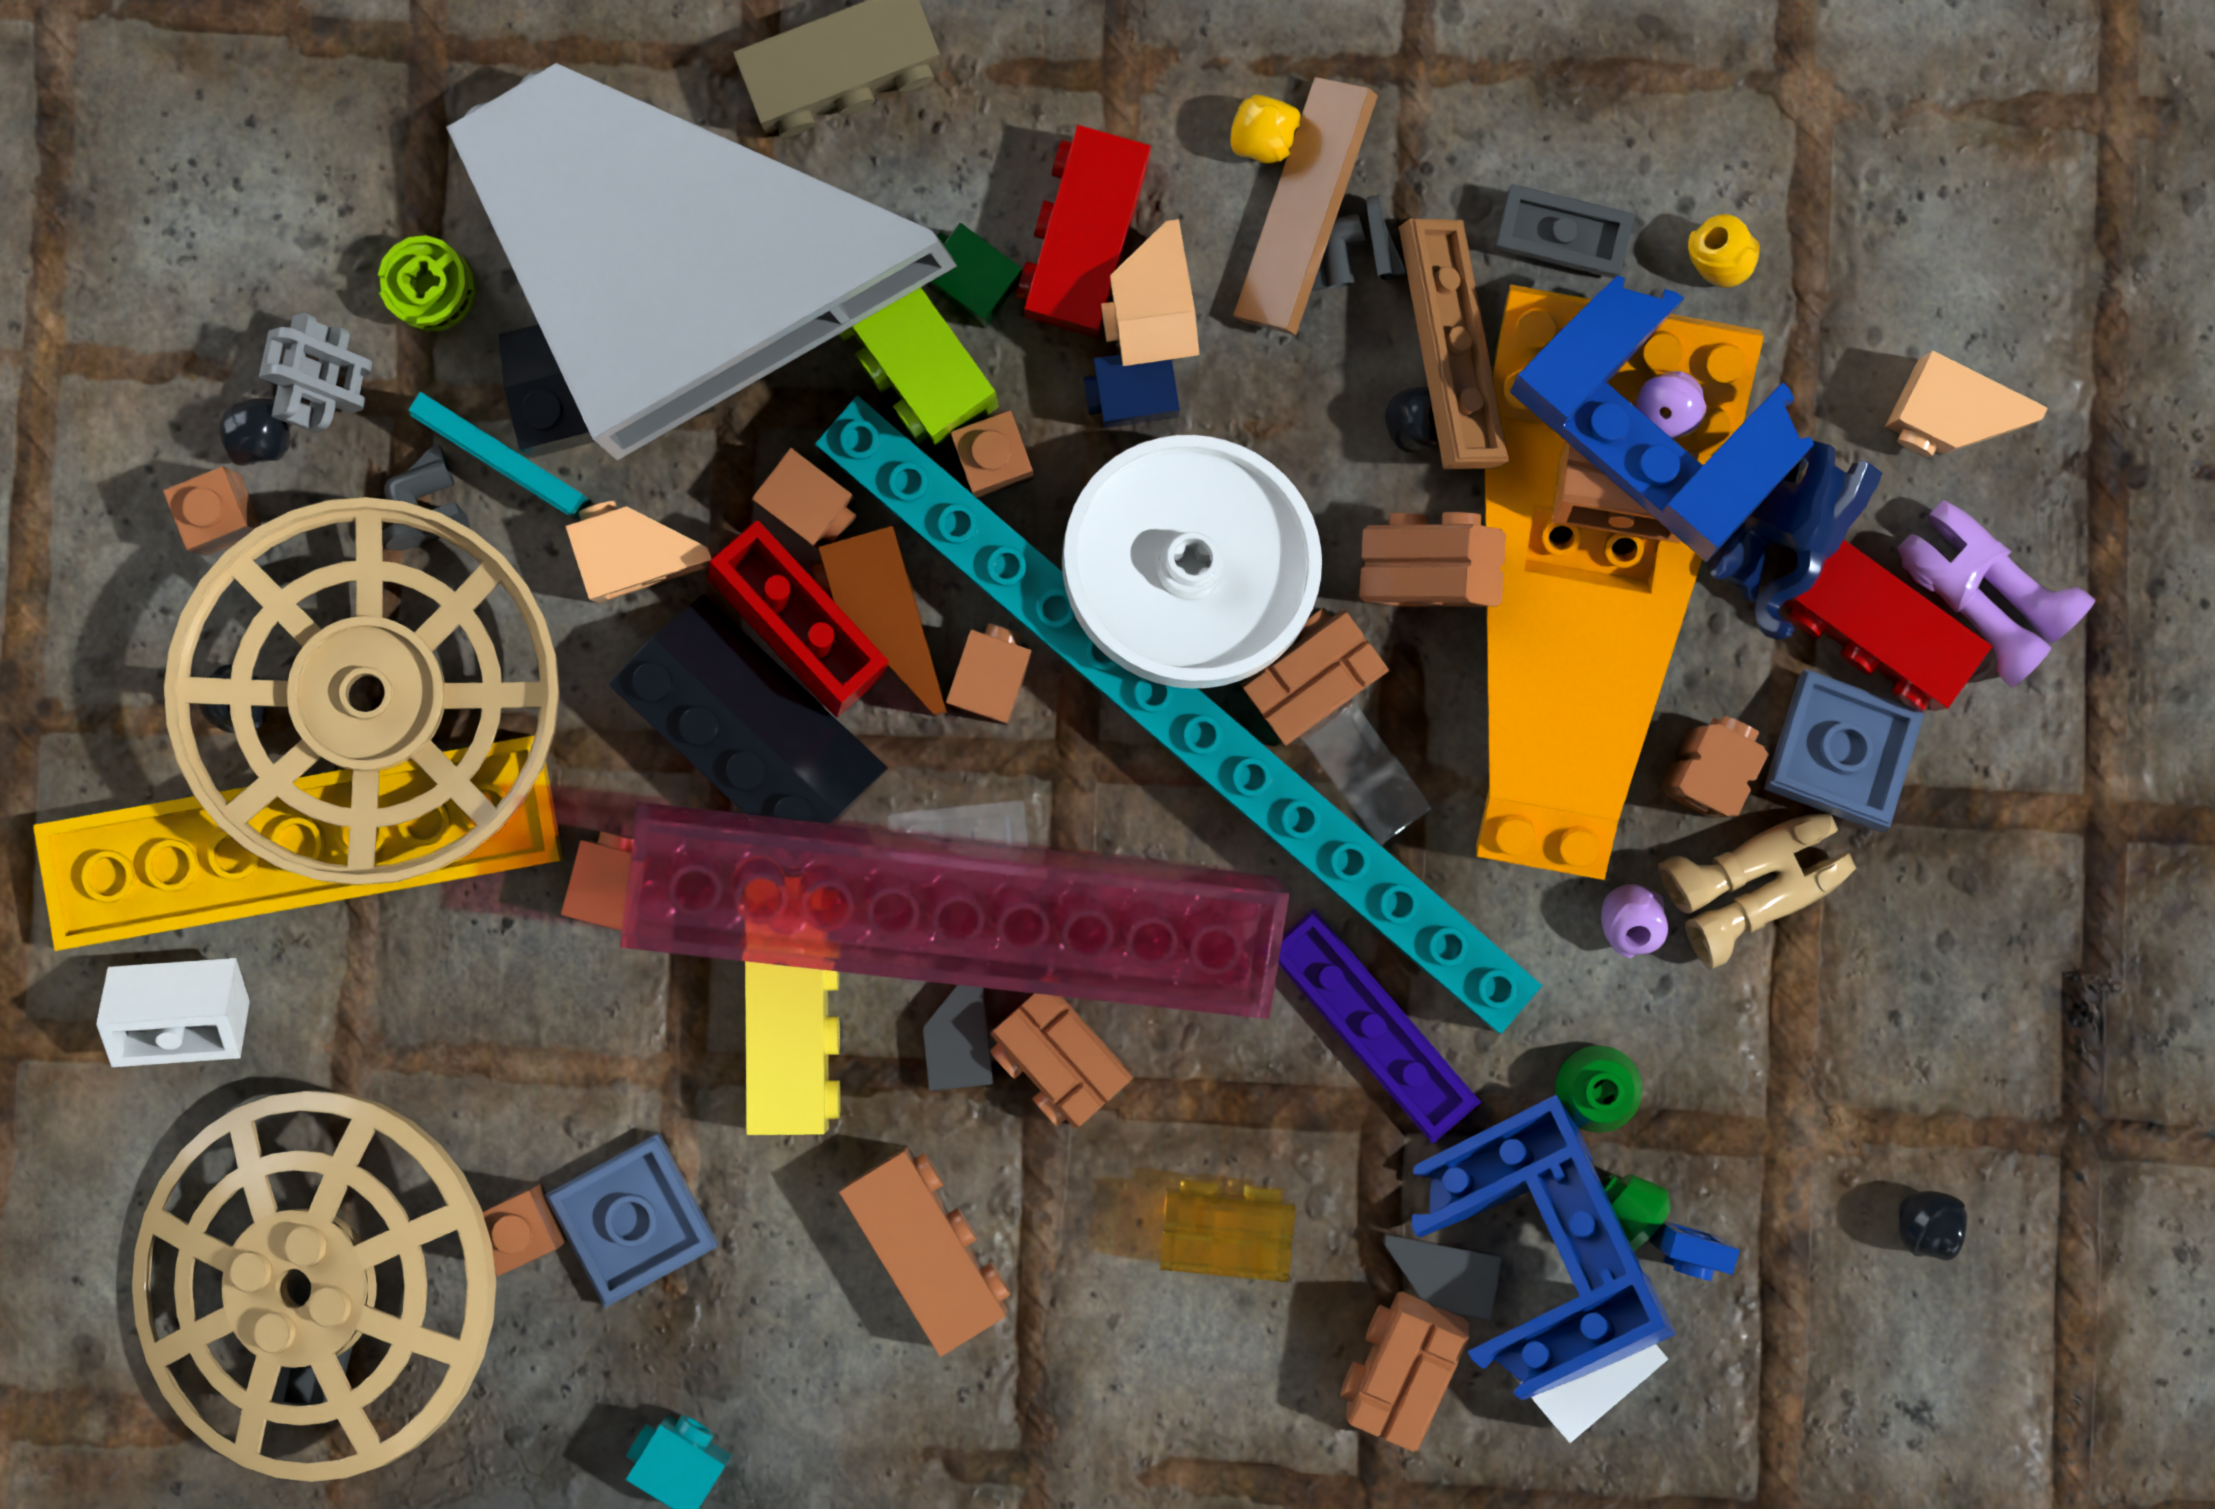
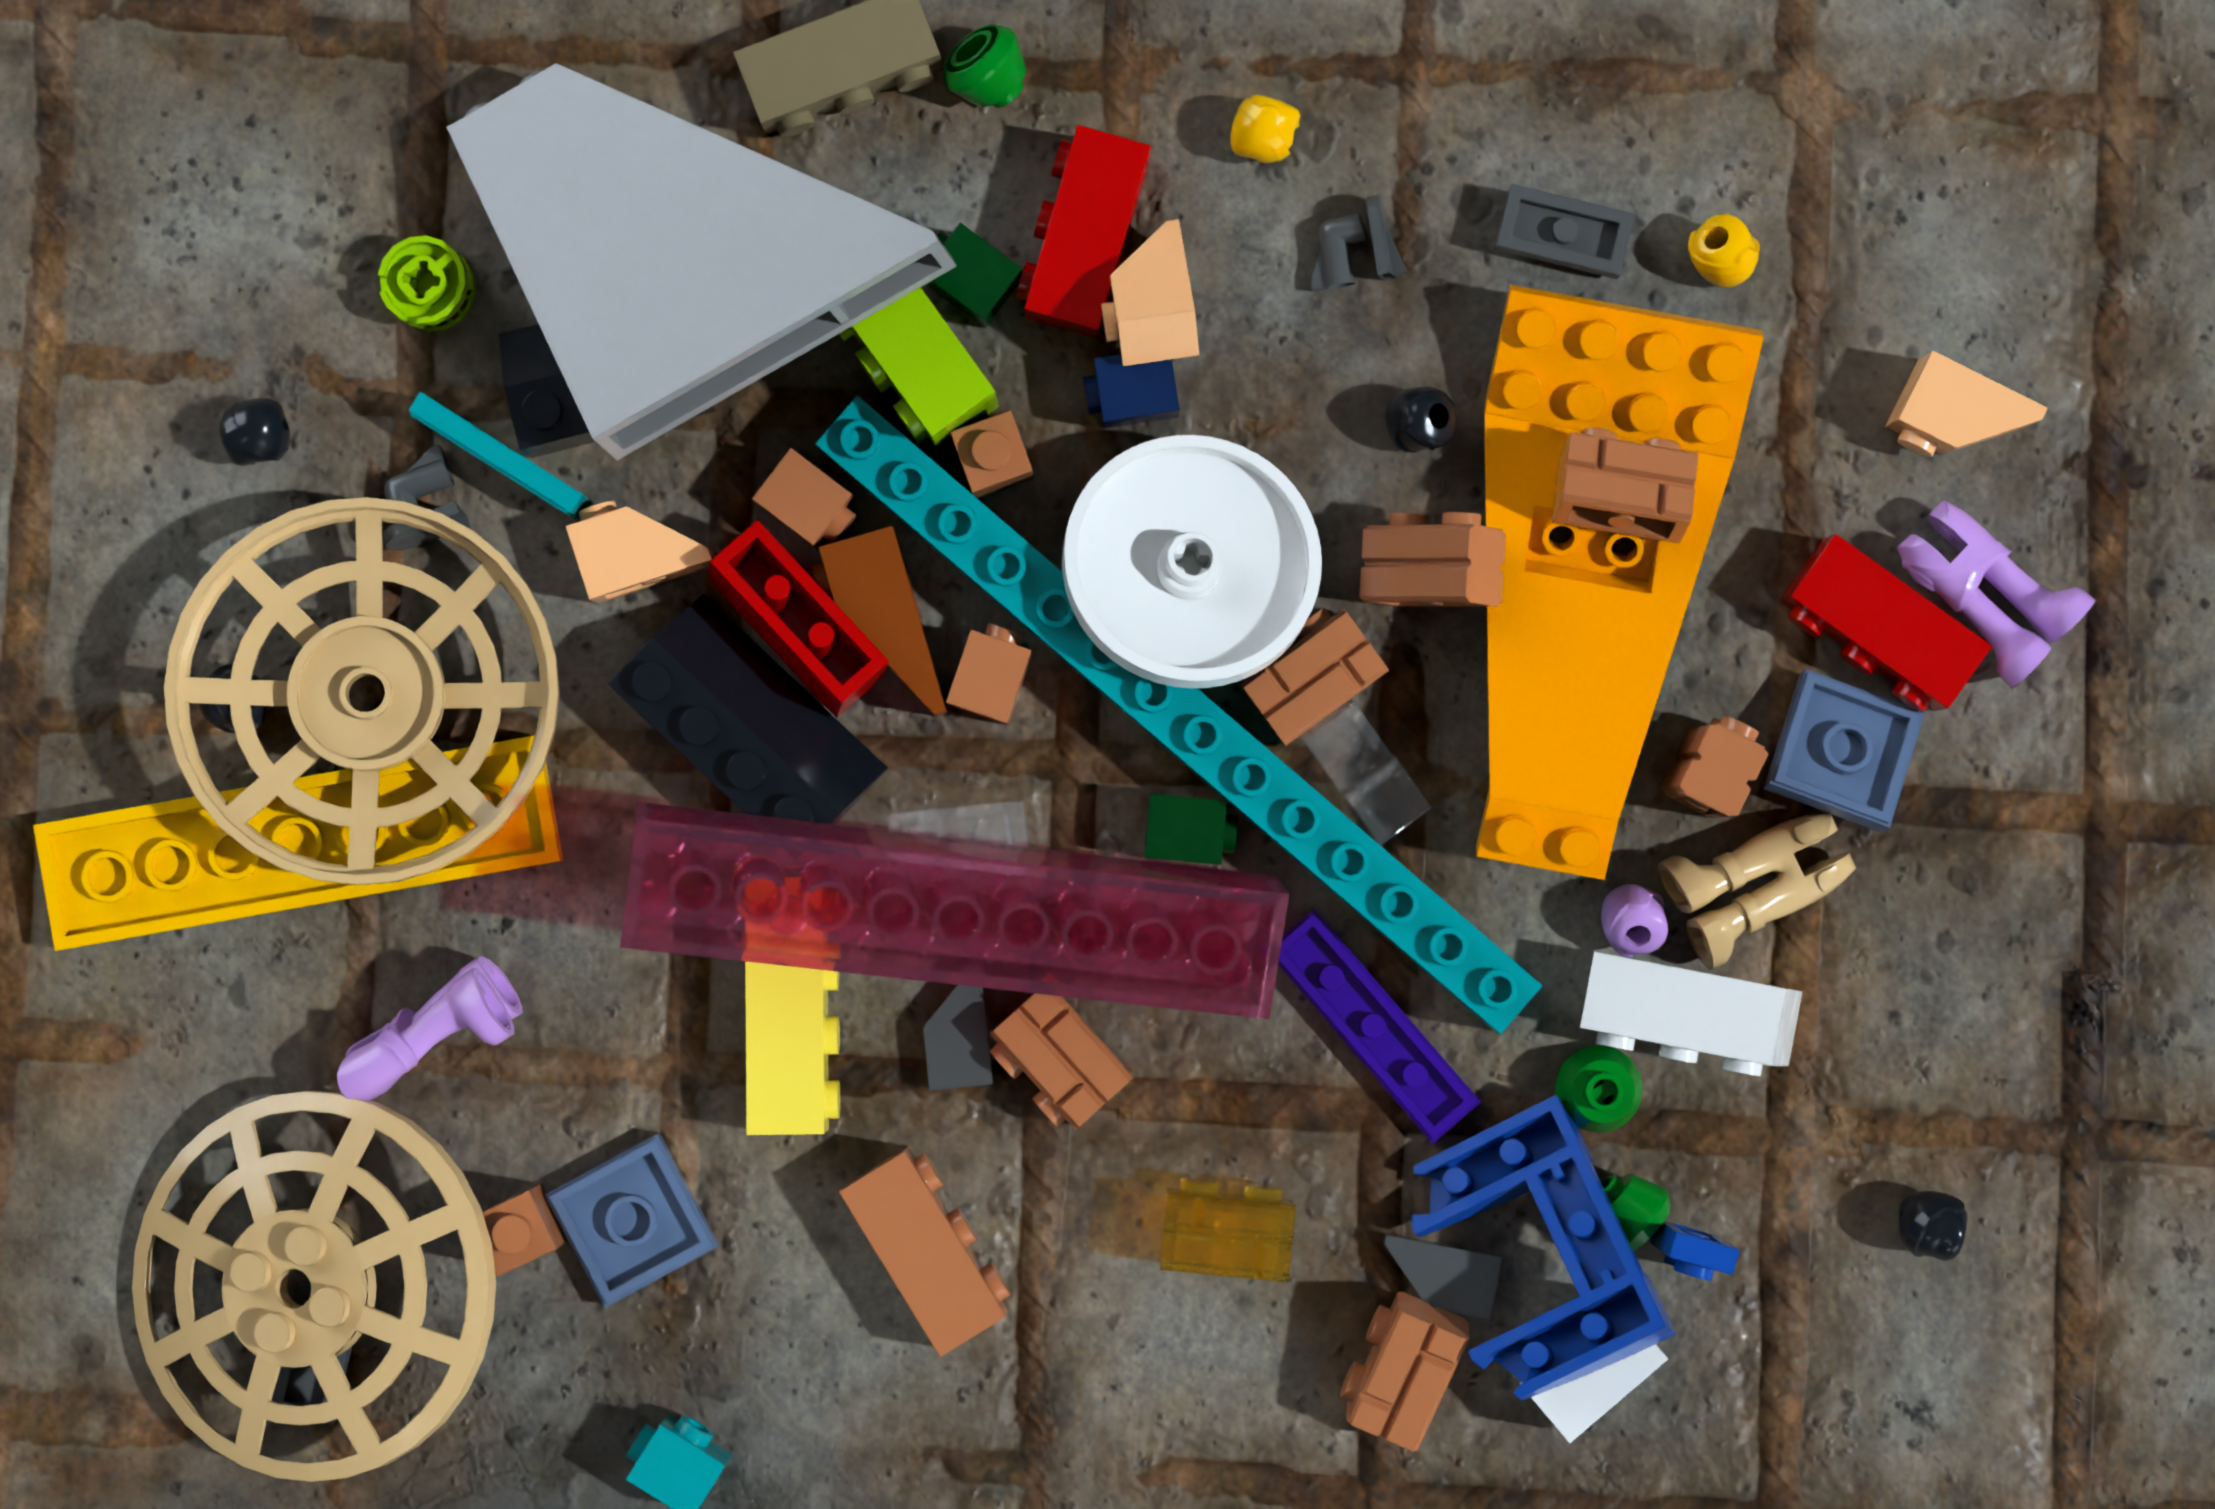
(173, 1012): white brick -> none
(212, 510): nougat brick -> none
(309, 378): light grey piece -> none
(473, 999): none -> lavender piece
(599, 881): nougat brick -> none
(986, 67): none -> green cone
(1189, 829): none -> dark green brick
(1305, 205): medium nougat tile -> none
(1453, 344): medium nougat tile -> none
(1679, 394): lavender piece -> none
(1690, 1013): none -> white wedge
(1692, 500): blue wedge -> none
(1800, 517): dark blue animal -> none

